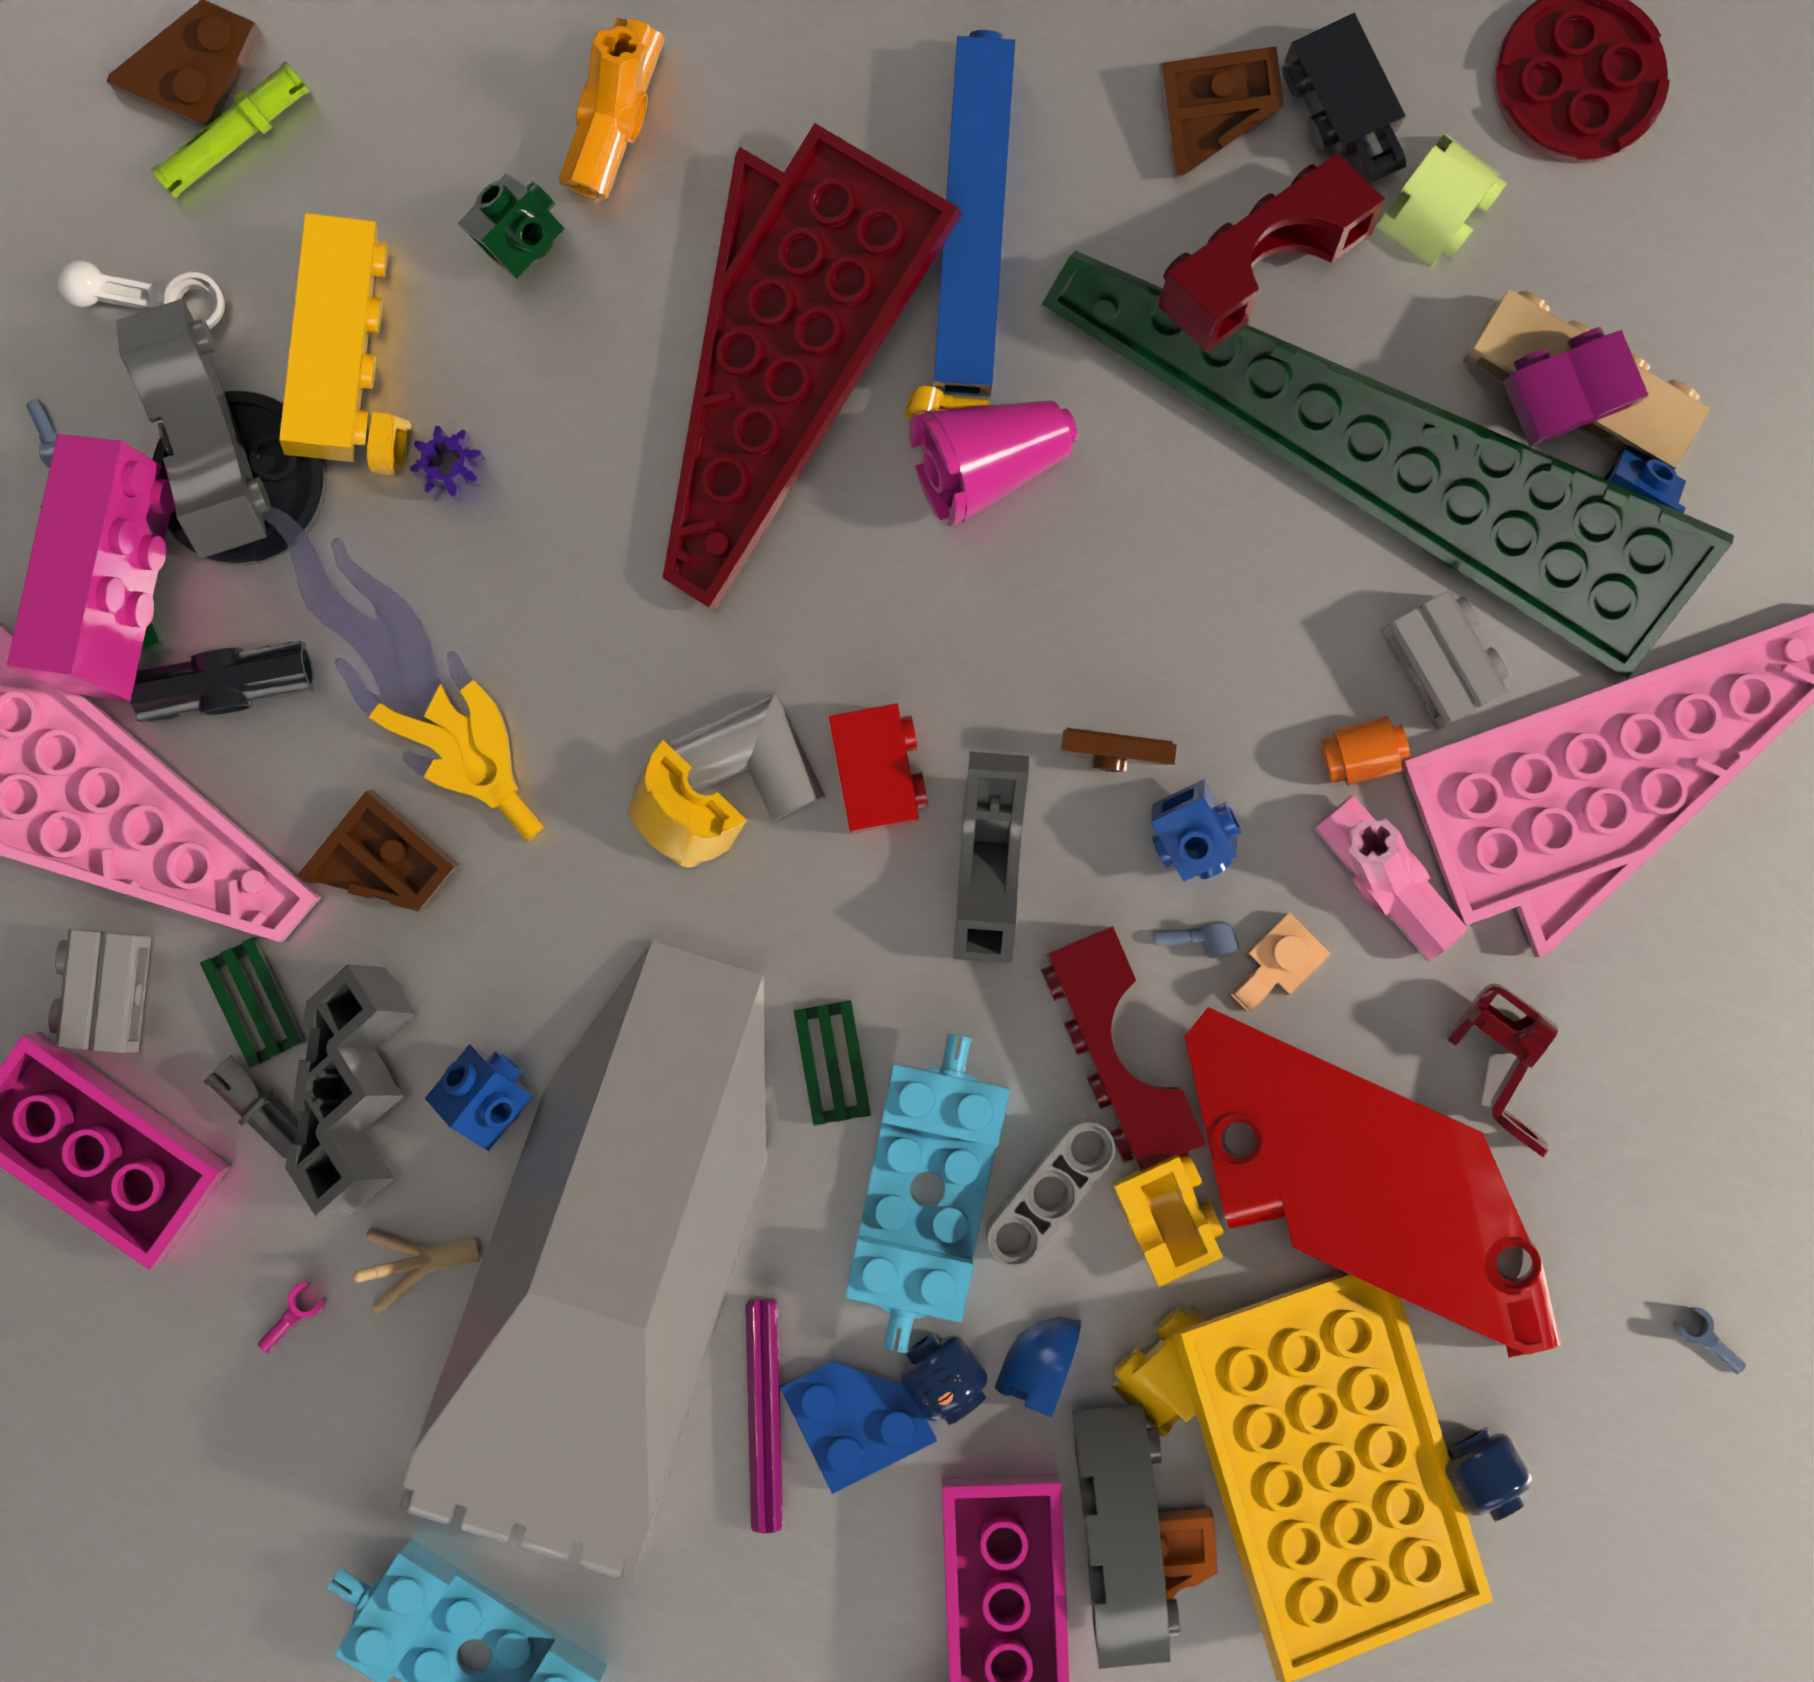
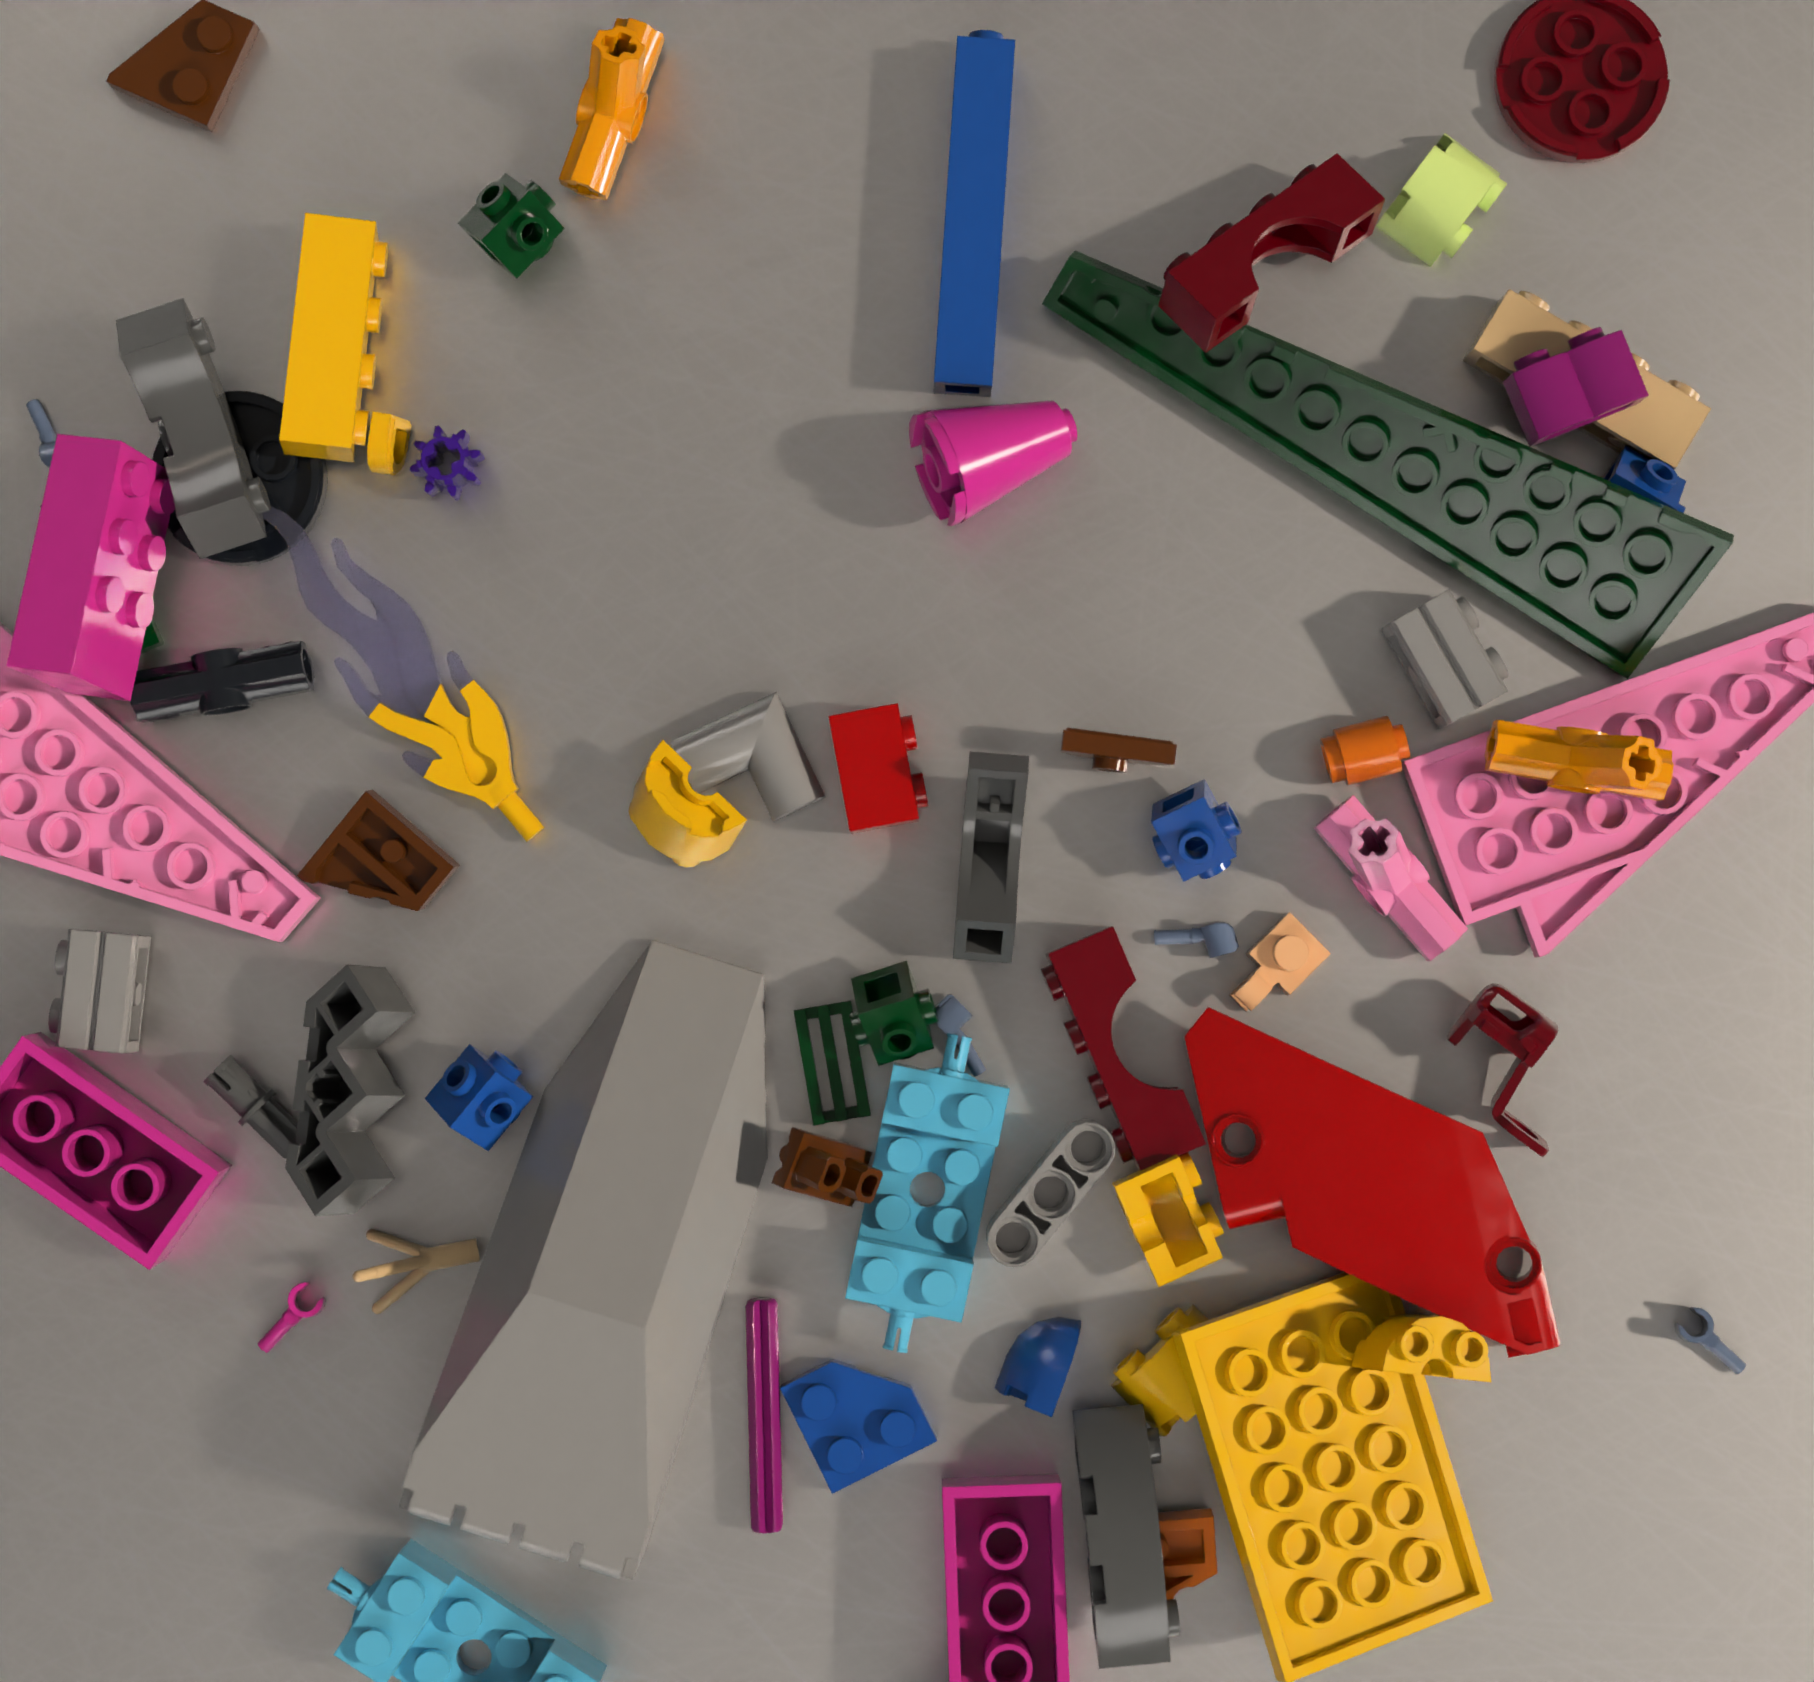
(84, 285): white piece -> none
(230, 129): lime pin -> none
(232, 1012): dark green tile -> none
(796, 311): dark red wing -> none
(827, 1169): none -> reddish brown hips
(892, 1014): none -> dark green brick
(931, 398): yellow hand -> none
(944, 1378): dark blue head -> none
(952, 1017): none -> sand blue hand
(1216, 101): reddish brown wing -> none
(1347, 96): black brick -> none
(1425, 1347): none -> yellow cylinder
(1488, 1474): dark blue head -> none
(1580, 759): none -> light orange piece

